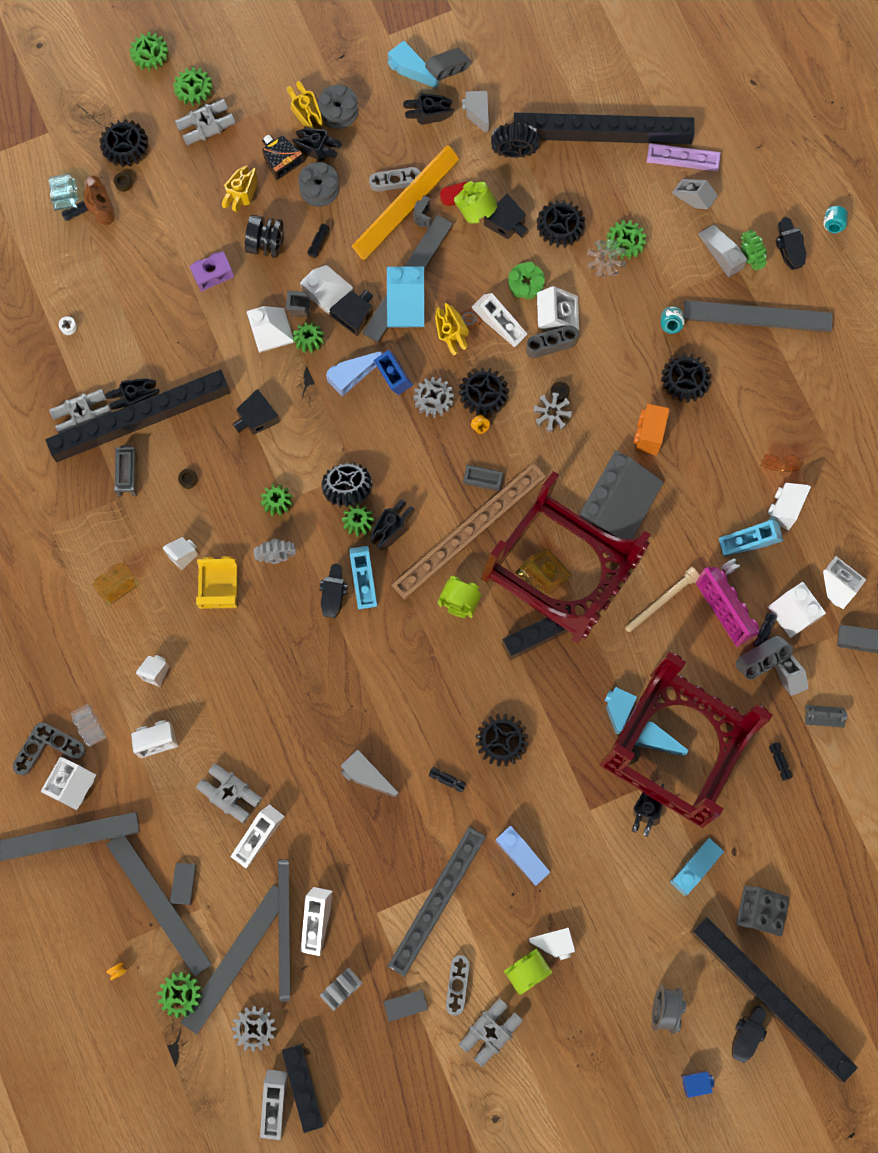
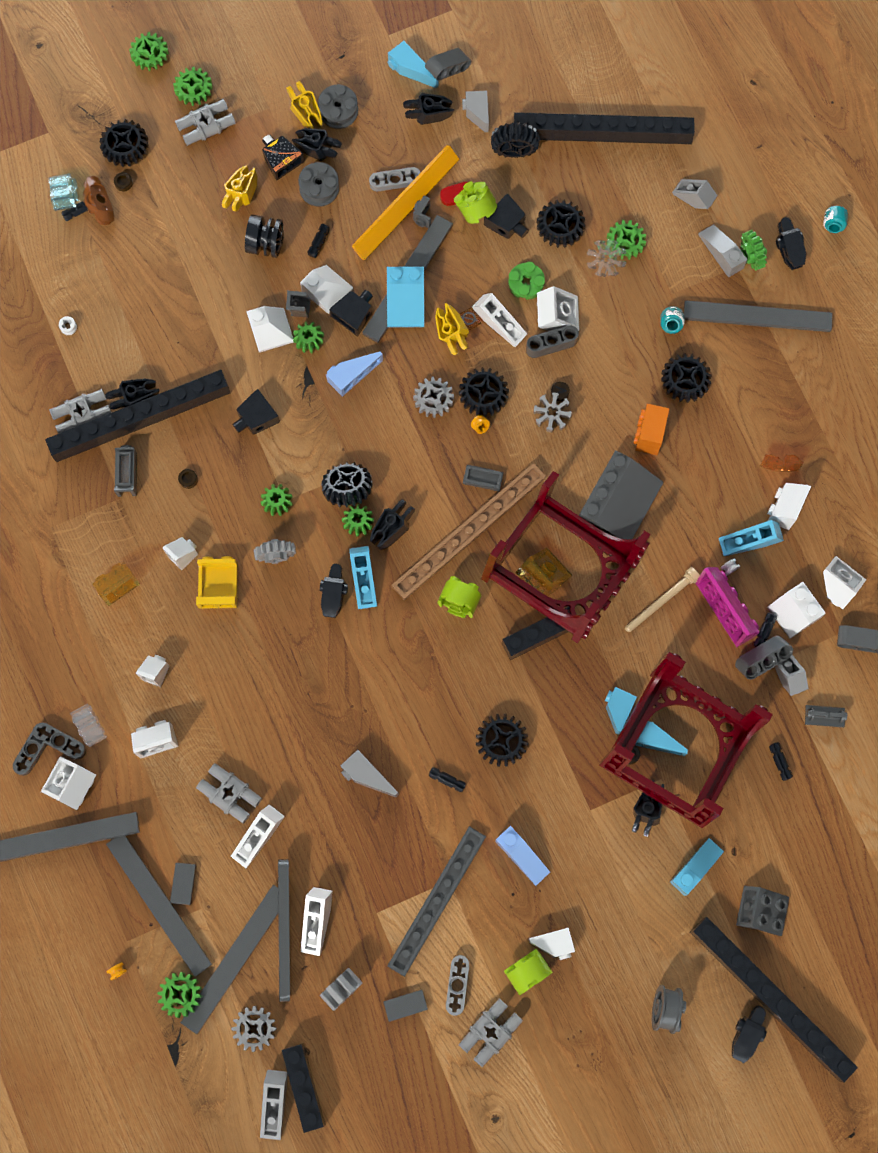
(209, 279): medium lavender brick -> none
(393, 372): blue brick -> none
(683, 157): lavender tile -> none
(697, 1084): blue brick -> none

